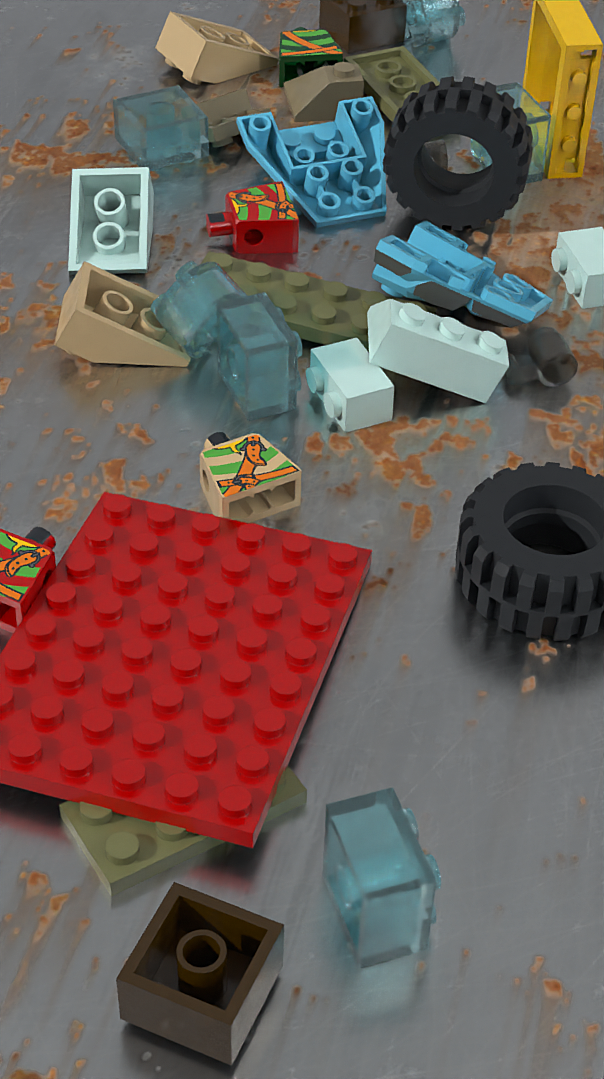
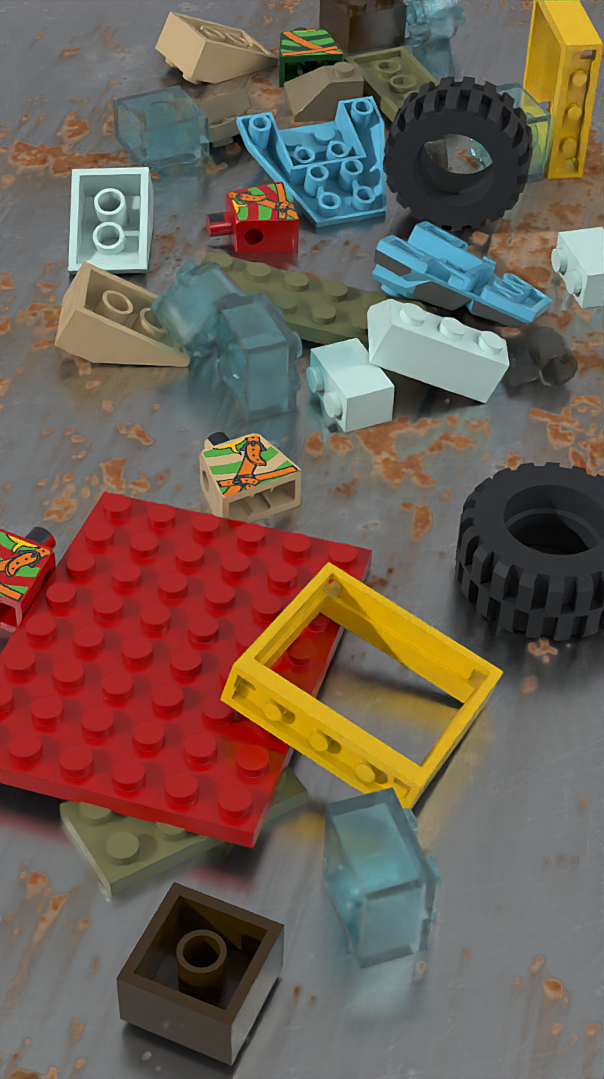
(330, 737): none -> yellow window

